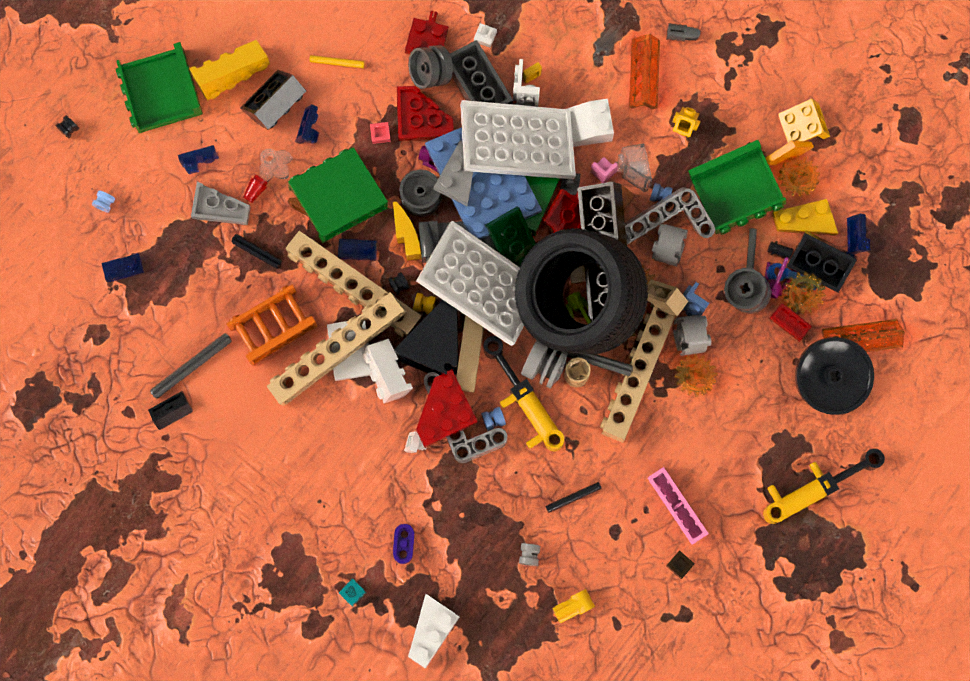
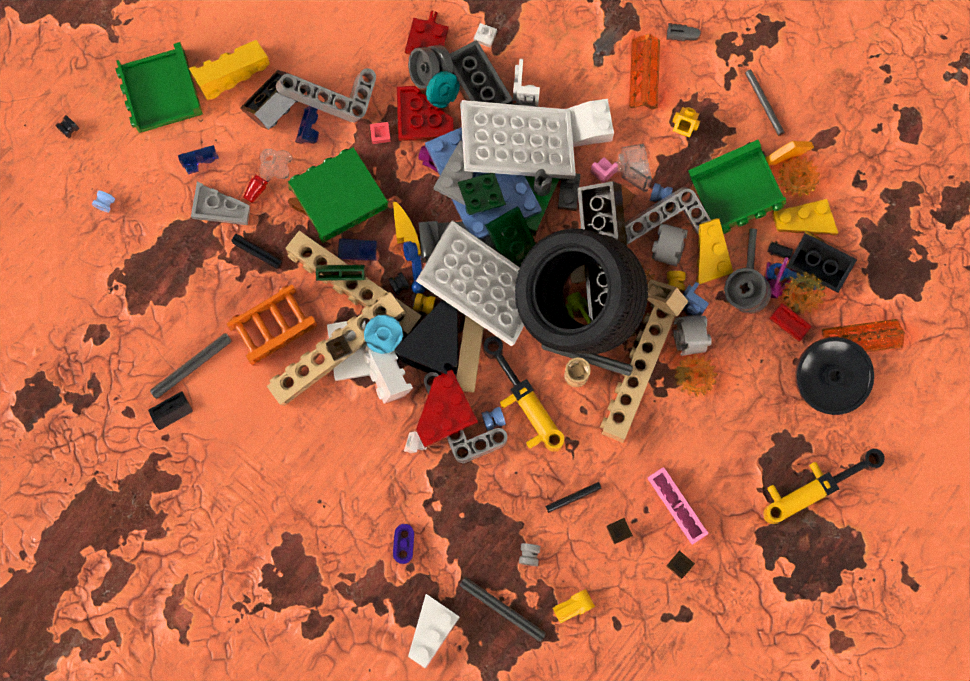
(122, 267): clear blue hinge -> none
(330, 268): none -> dark green piece
(331, 97): none -> light grey beam
(337, 61): yellow bar -> none
(339, 347): none -> dark brown tile
(352, 592): teal slope -> none
(383, 334): none -> medium azure tile
(411, 254): none -> blue piece
(420, 182): dark grey wheel -> none
(442, 89): none -> teal tile
(481, 193): none -> dark green hinge
(502, 609): none -> dark grey axle
(532, 72): yellow tile -> none
(544, 363): light grey wheel -> none
(545, 181): none -> dark grey hinge
(563, 212): red plate -> none
(619, 531): none -> dark brown tile
(676, 279): none -> yellow wheel
(713, 252): none -> yellow wing
(765, 103): none -> dark grey bar
(804, 122): yellow bracket -> none
(857, 234): clear blue hinge -> none

